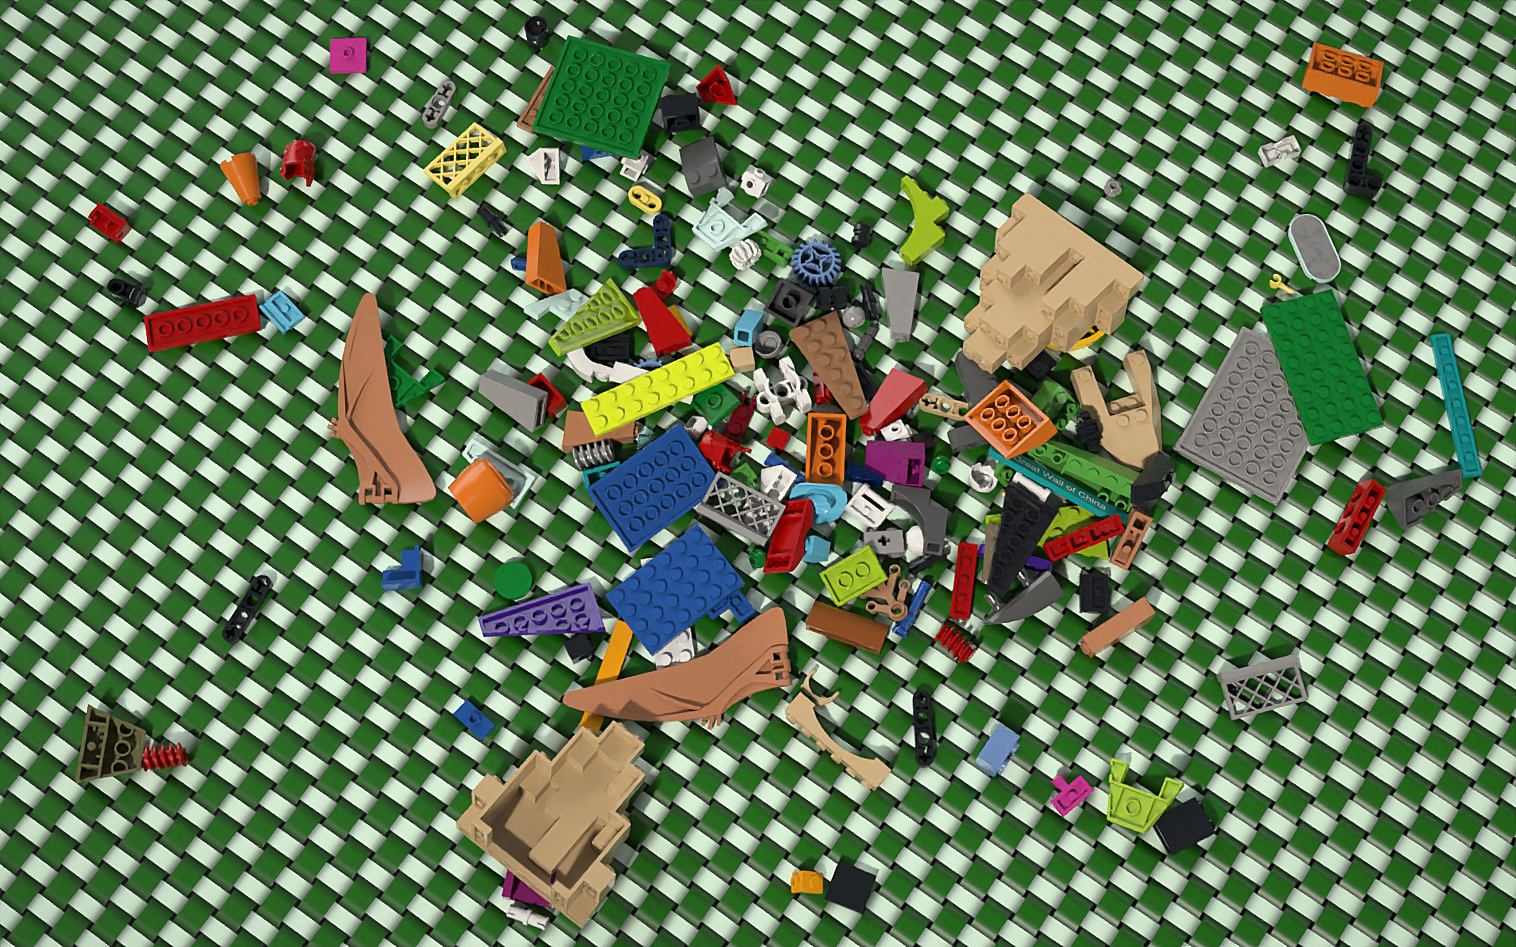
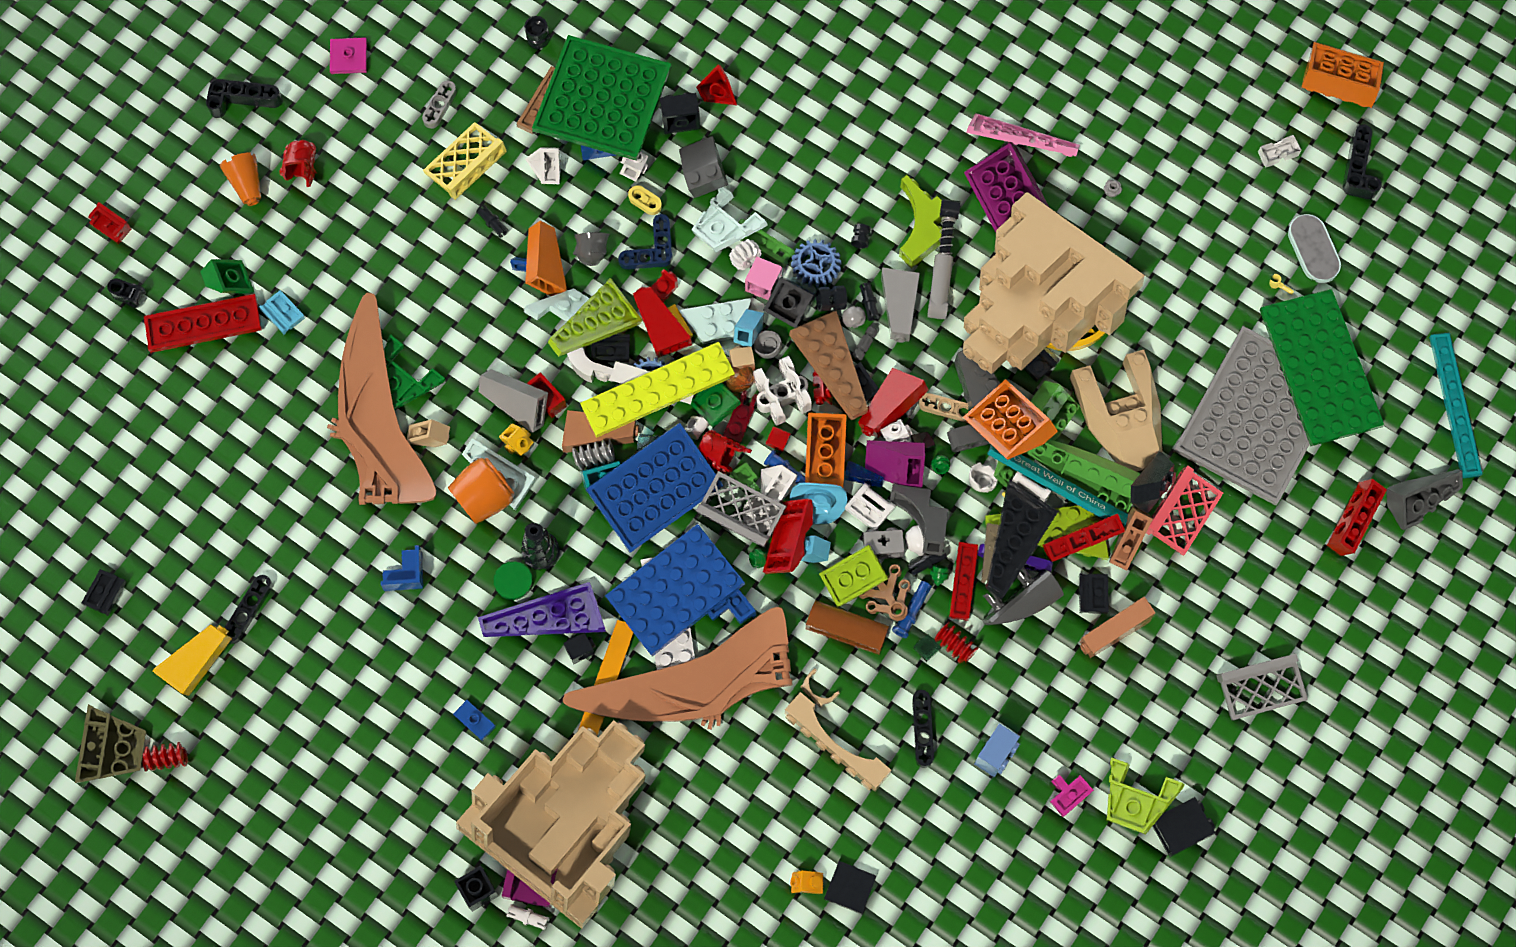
(104, 592): none -> black plate
(193, 660): none -> yellow slope
(226, 276): none -> green slope
(267, 95): none -> black beam
(428, 433): none -> tan slope
(476, 888): none -> black head
(516, 440): none -> yellow brick
(539, 547): none -> black cone
(591, 247): none -> dark grey helmet
(715, 321): none -> light aqua wing
(743, 381): none -> clear orange hair
(755, 182): white brick -> none
(762, 278): none -> bright pink head
(927, 647): none -> clear green plate
(939, 574): none -> green plate
(943, 261): none -> piece
(1001, 182): none -> magenta slope
(1016, 135): none -> bright pink wing
(1087, 431): black gear -> none
(1172, 498): none -> coral fence

